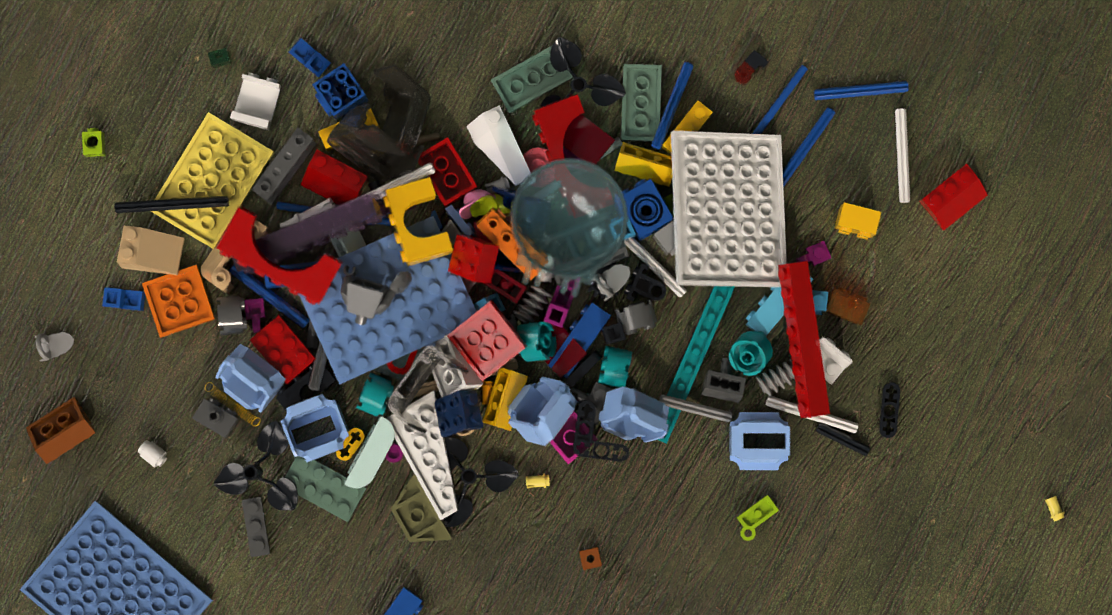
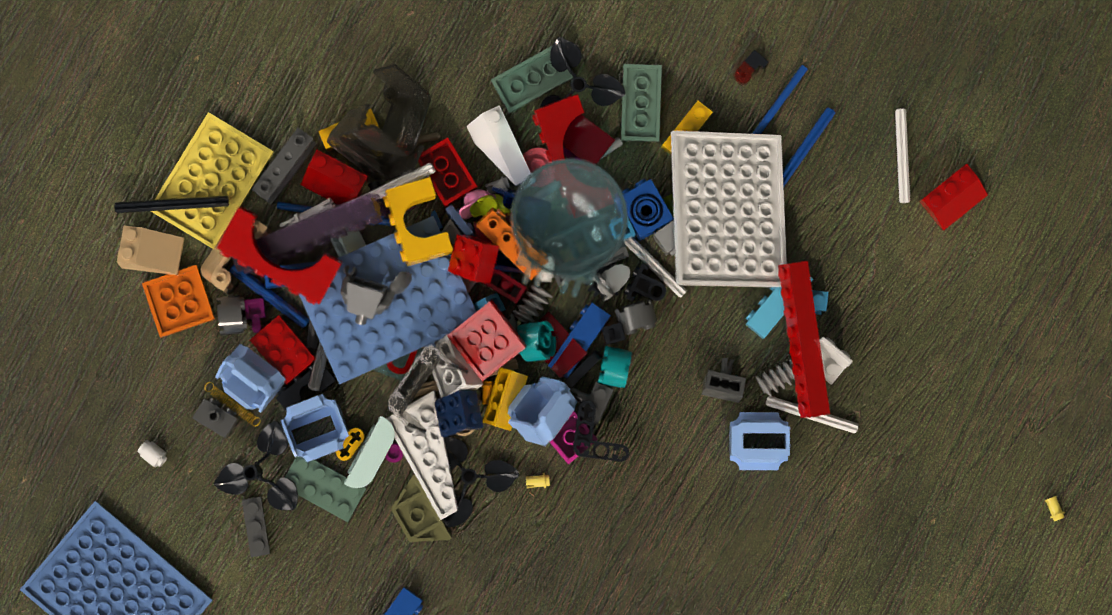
(53, 345): light grey piece -> none
(60, 430): dark orange slope -> none
(99, 149): lime brick -> none
(123, 299): blue slope -> none
(221, 61): clear green piece -> none
(256, 101): white panel -> none
(309, 57): blue slope -> none
(339, 92): blue brick -> none
(374, 395): teal brick -> none
(560, 305): magenta arch -> none
(583, 556): dark orange piece -> none
(633, 415): light blue piece -> none
(644, 164): yellow brick -> none
(672, 105): blue axle -> none
(696, 408): light grey axle -> none
(697, 350): teal plate -> none
(750, 353): teal brick -> none
(756, 515): lime hinge -> none
(816, 254): magenta plate -> none
(843, 439): black axle -> none
(847, 306): clear orange brick -> none
(857, 220): yellow brick -> none
(861, 90): blue axle -> none
(896, 406): black beam -> none

